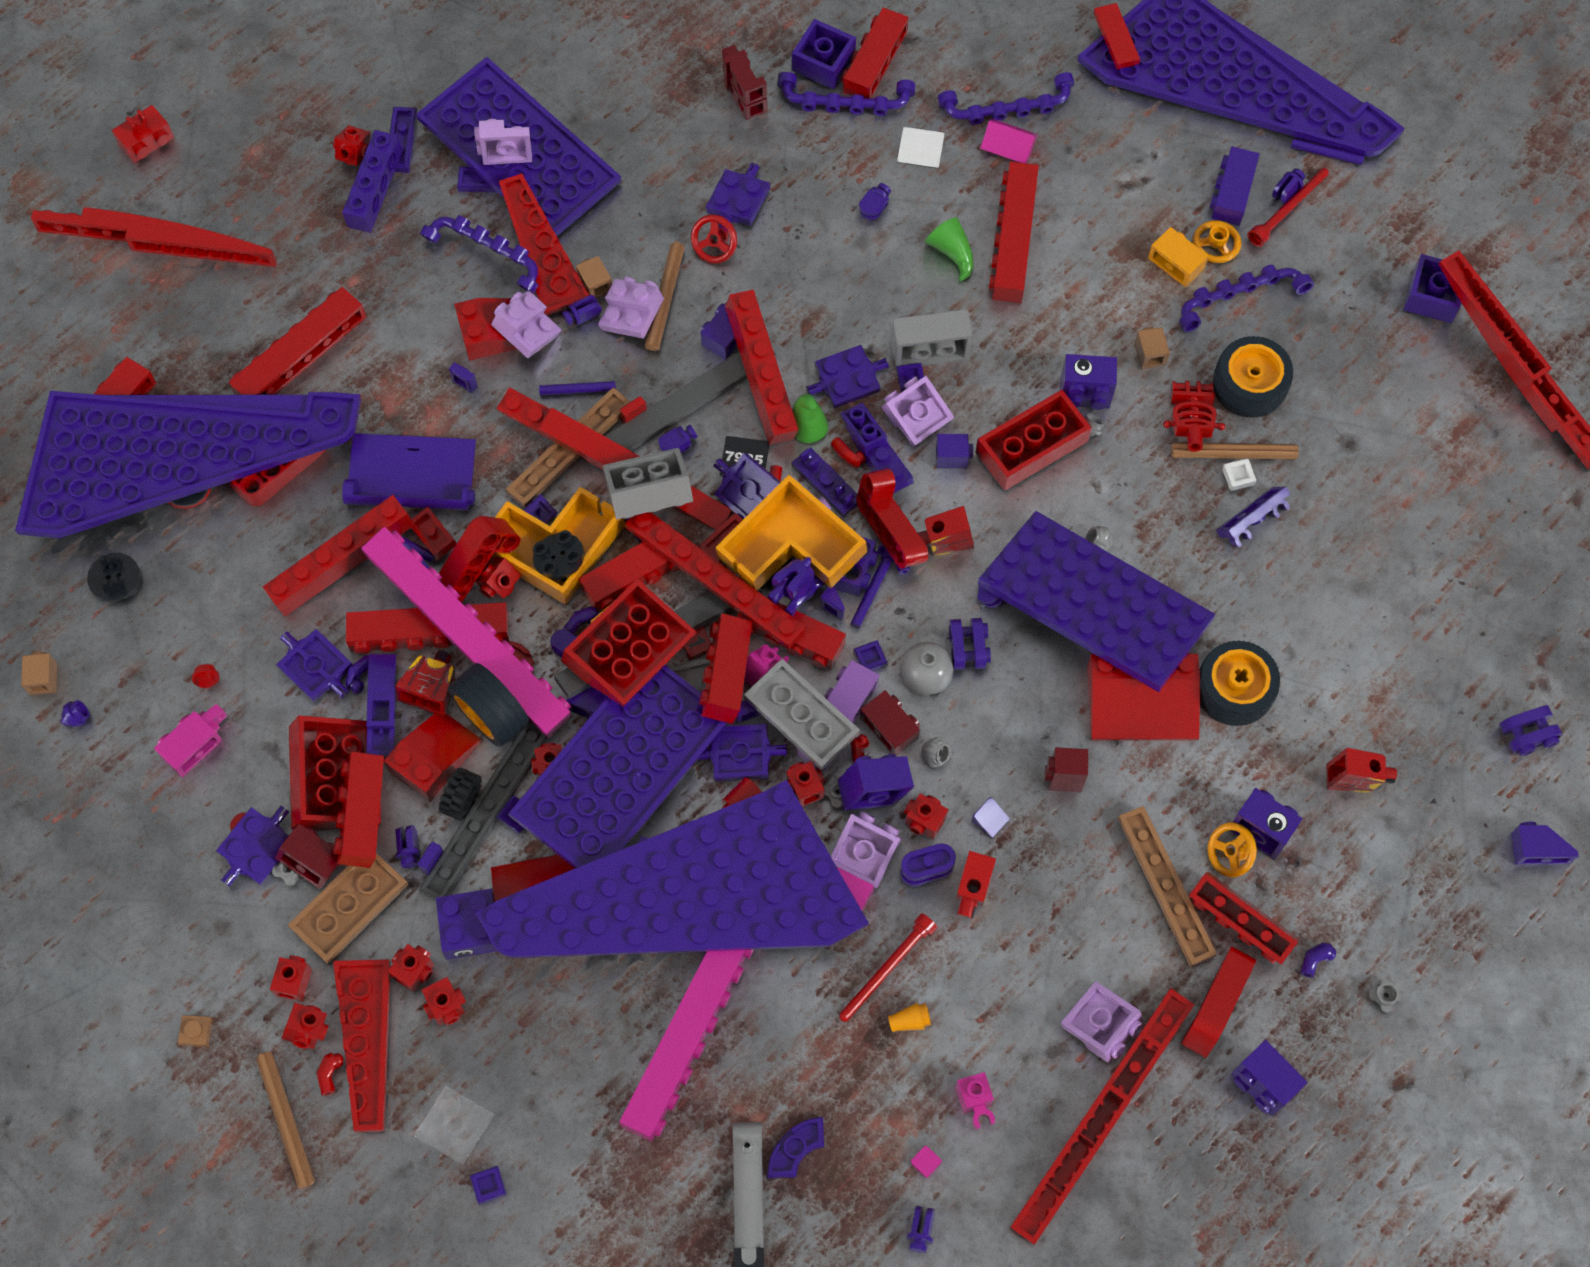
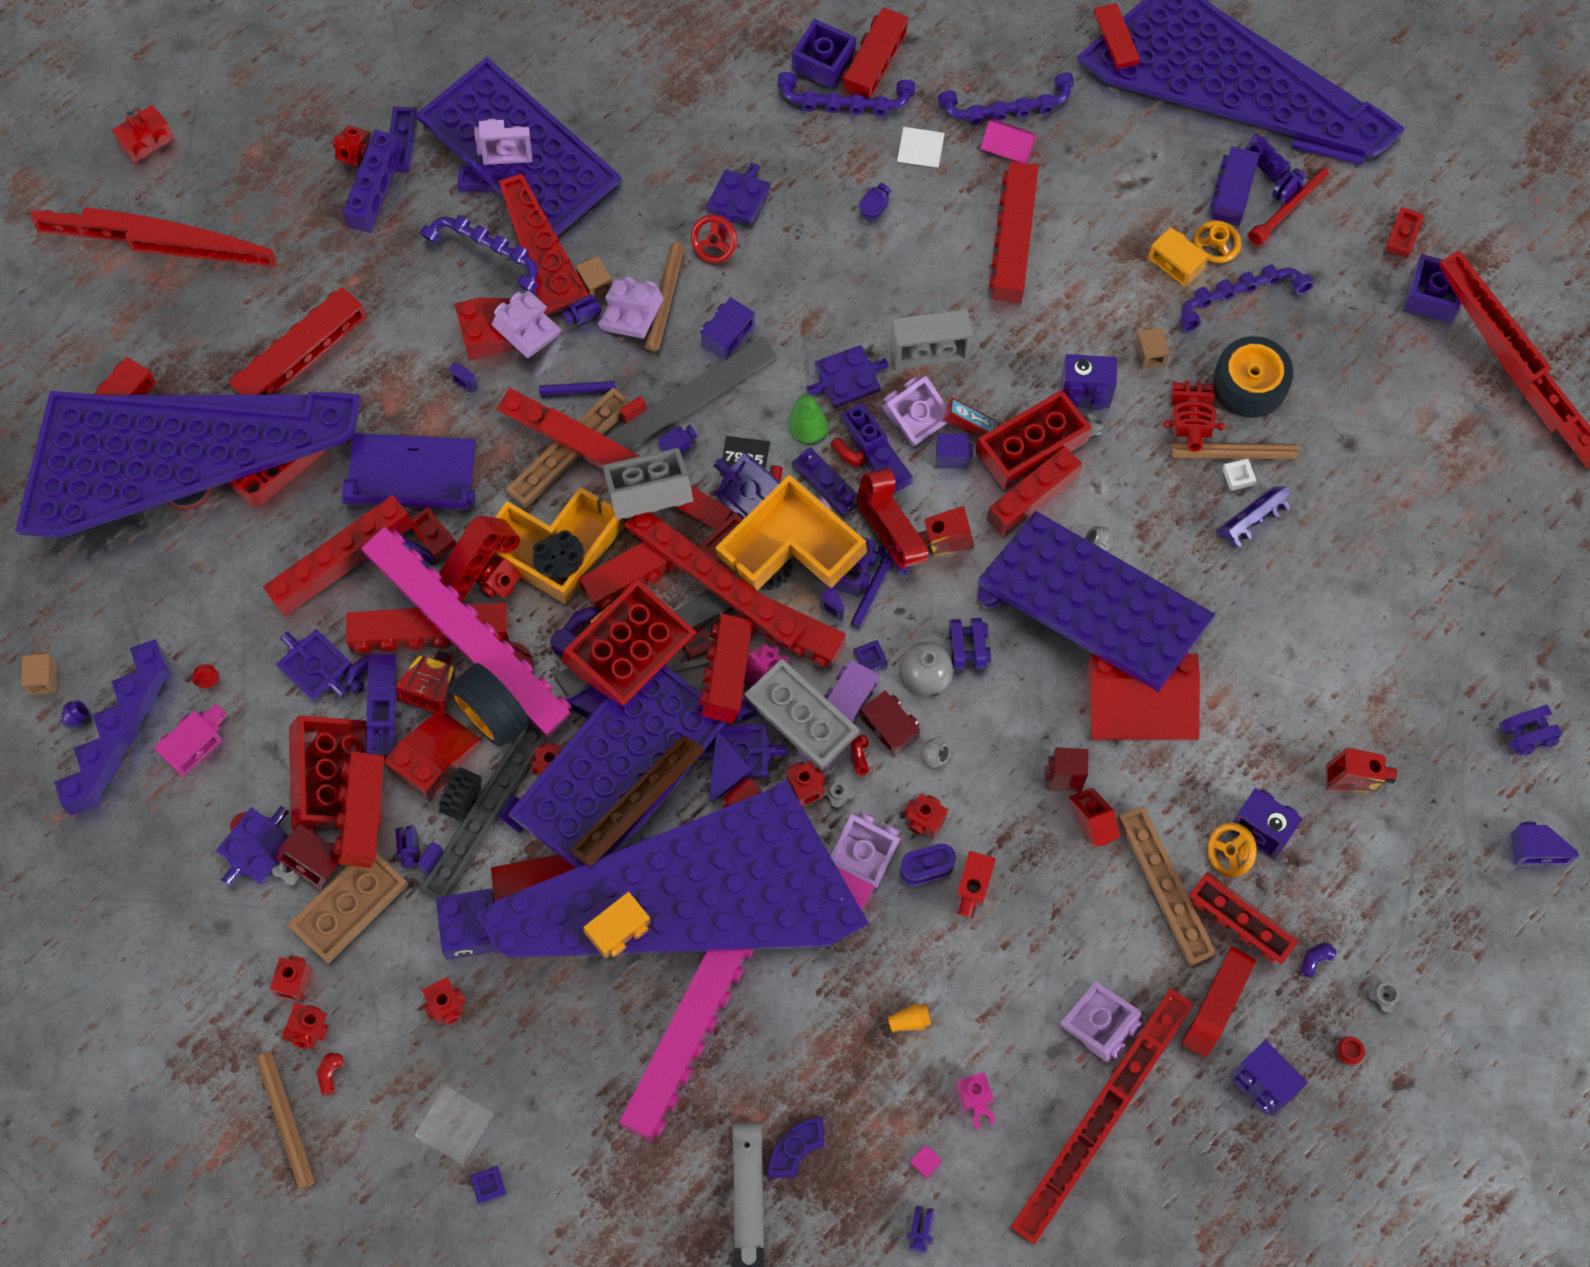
(115, 588): black plate -> none
(116, 729): none -> dark purple brick
(195, 1031): medium nougat plate -> none
(364, 1017): red wing -> none
(411, 967): red brick -> none
(541, 509): dark purple tile -> none
(617, 926): none -> light orange brick
(636, 801): none -> reddish brown plate
(727, 769): none -> dark purple tile
(746, 89): dark red hips -> none
(761, 367): red brick -> none
(796, 583): dark purple animal -> none
(875, 782): dark purple brick -> none
(908, 372): dark purple tile -> none
(923, 927): red piece -> none
(952, 241): bright green hat -> none
(968, 418): none -> slope
(990, 818): slope -> none
(1034, 492): none -> red brick
(1095, 817): none -> red slope
(1238, 683): wheel -> none
(1269, 161): none -> dark purple hinge
(1350, 1050): none -> red plate
(1404, 232): none -> red plate

